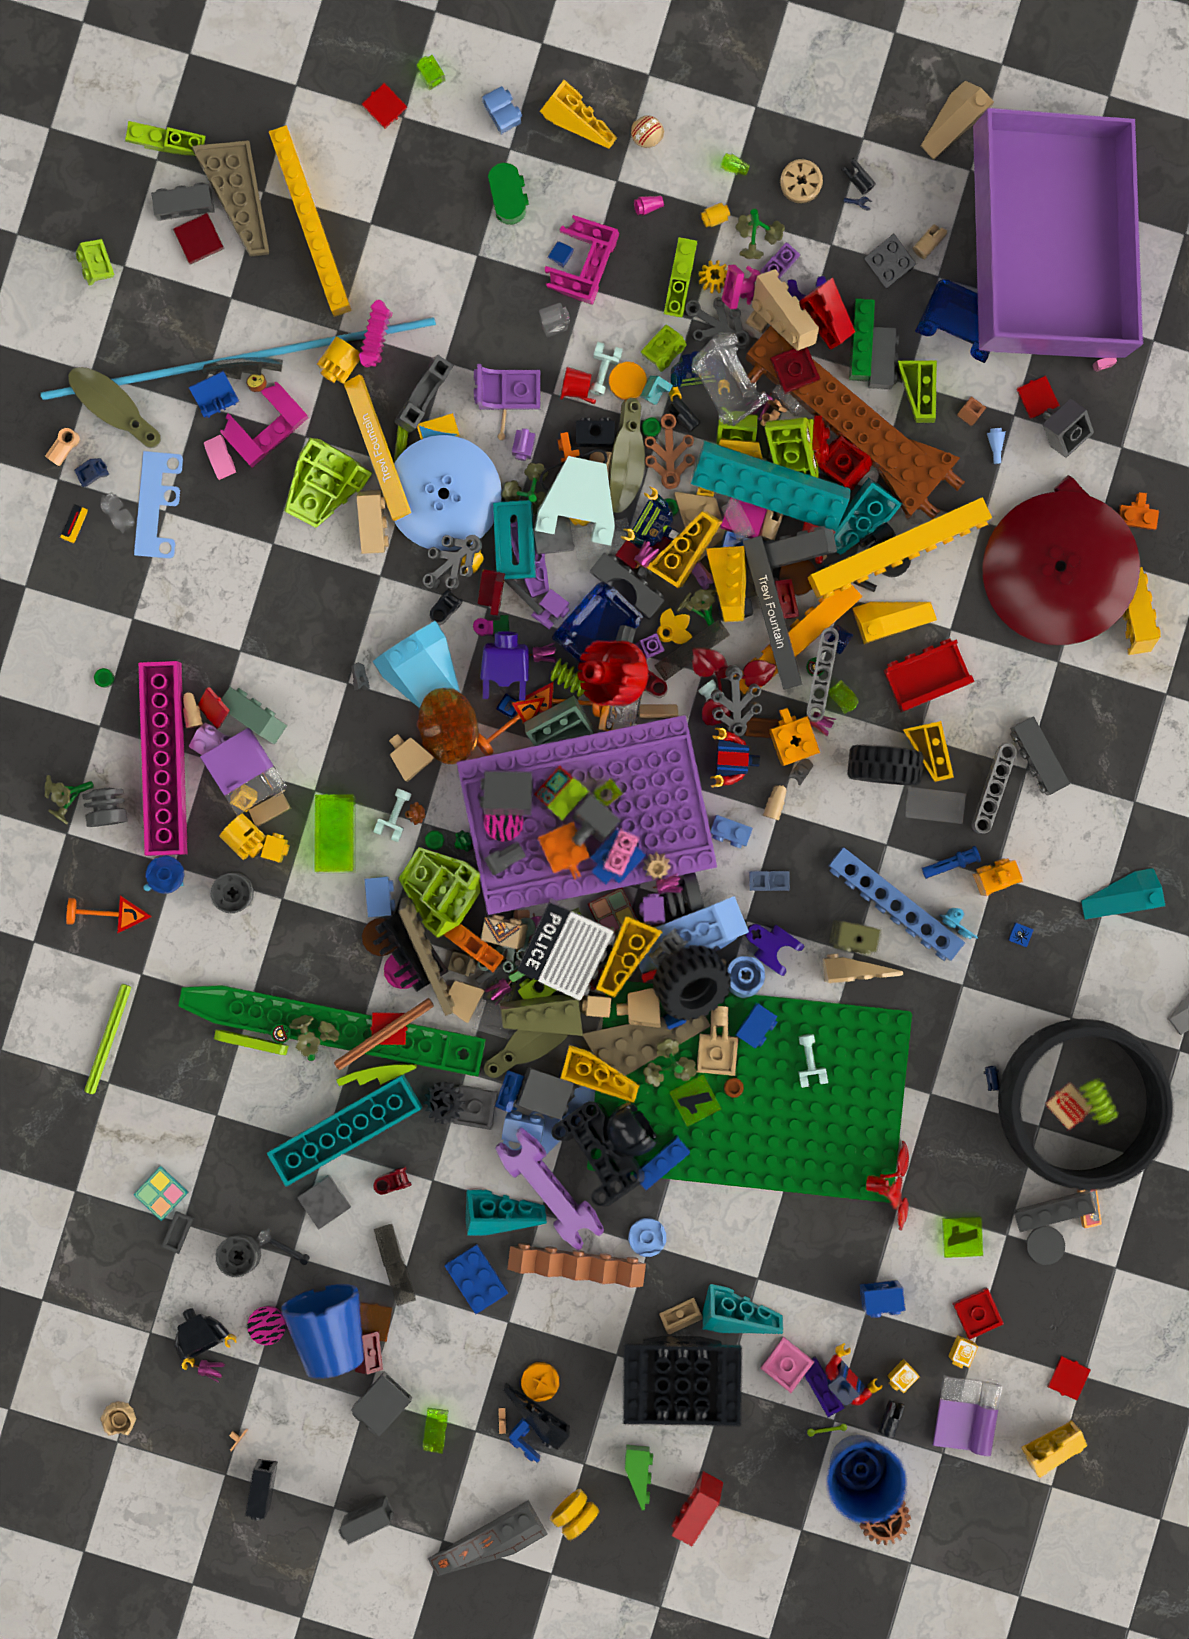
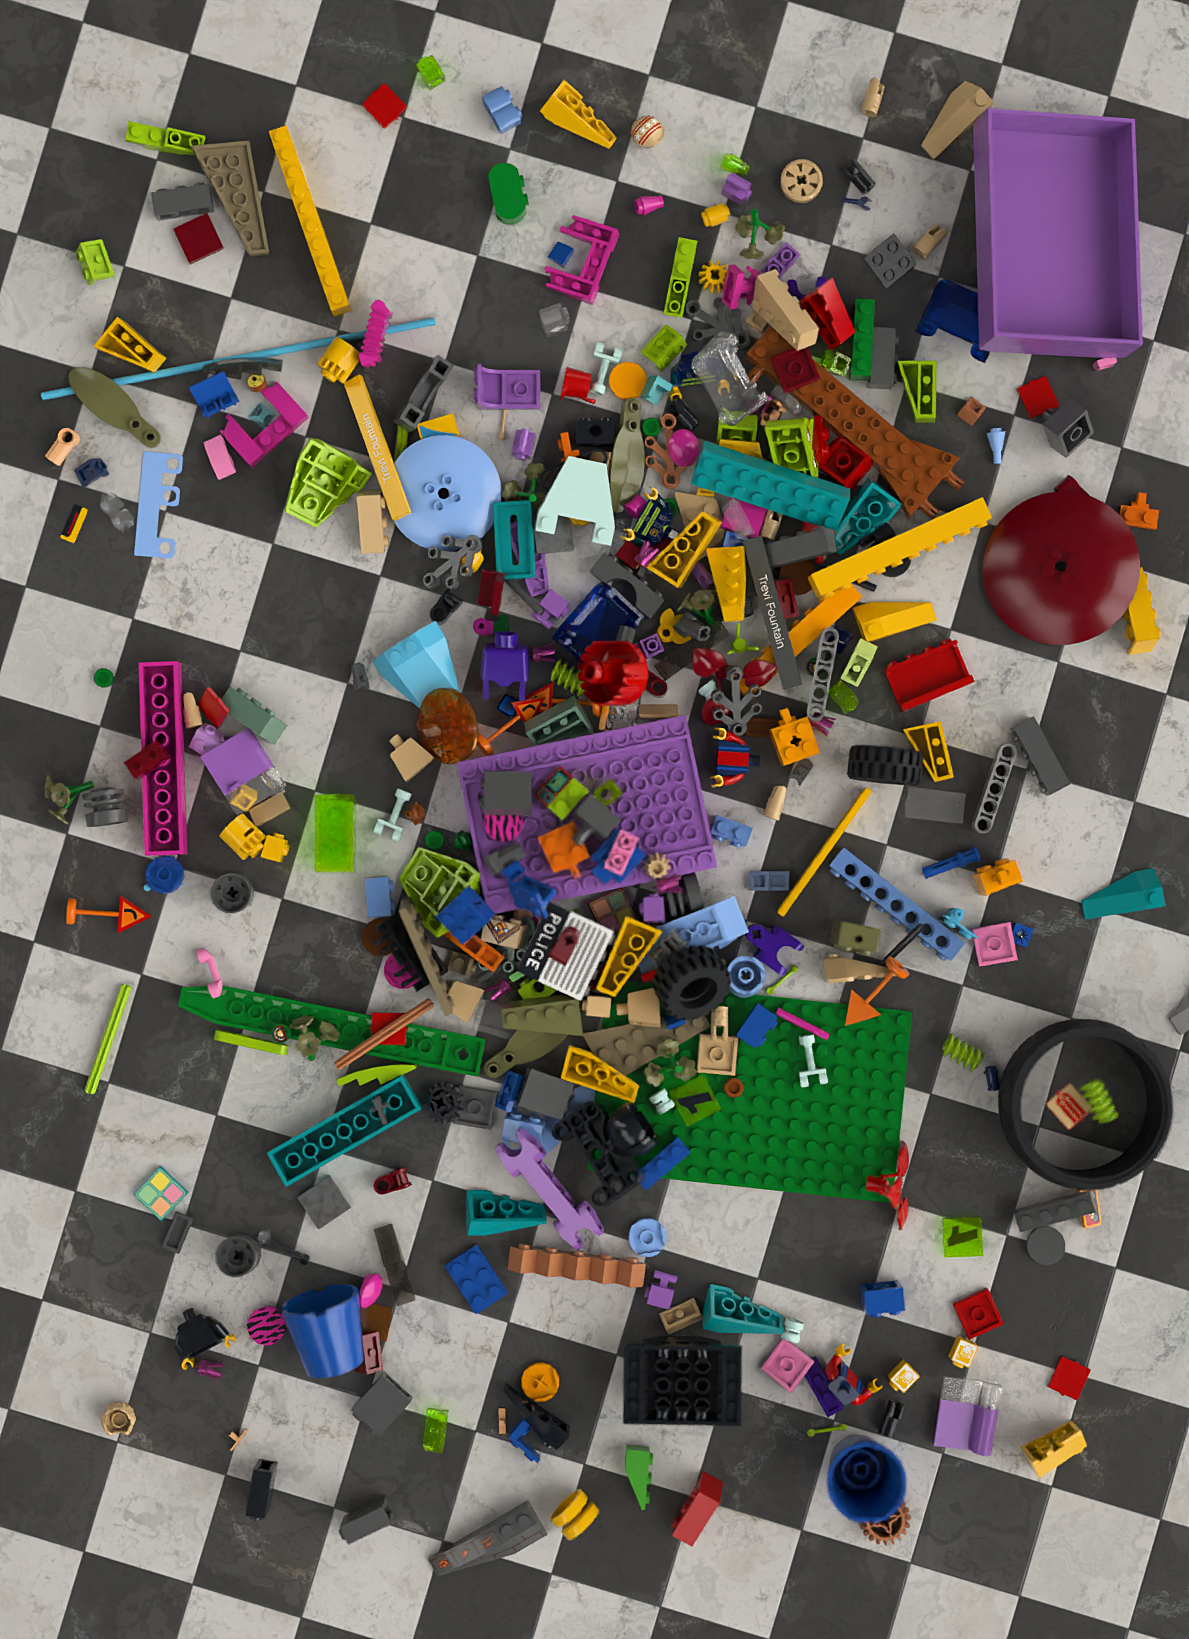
(127, 344): none -> yellow wedge
(147, 760): none -> dark red brick
(215, 987): none -> bright pink bar
(261, 415): none -> clear light blue tile
(370, 1290): none -> dark pink hat
(379, 1106): none -> dark grey piece
(465, 915): none -> blue brick
(513, 871): none -> blue tile
(531, 895): none -> blue bracket
(563, 948): none -> dark red piece
(635, 506): none -> dark pink piece
(659, 1293): none -> medium lavender brick
(665, 1104): none -> light aqua wheel
(683, 447): none -> dark pink hat
(689, 626): none -> dark grey piece
(736, 189): none -> medium lavender brick
(739, 644): none -> lime plant
(770, 990): none -> lime hinge
(792, 1330): none -> light aqua wheel
(801, 1023): none -> dark pink bar
(823, 852): none -> yellow tile
(835, 362): none -> clear neon green brick
(859, 662): none -> yellowish green brick
(861, 1009): none -> orange piece
(872, 98): none -> tan hinge
(904, 943): none -> black bar
(962, 1052): none -> lime piece
(994, 944): none -> bright pink tile

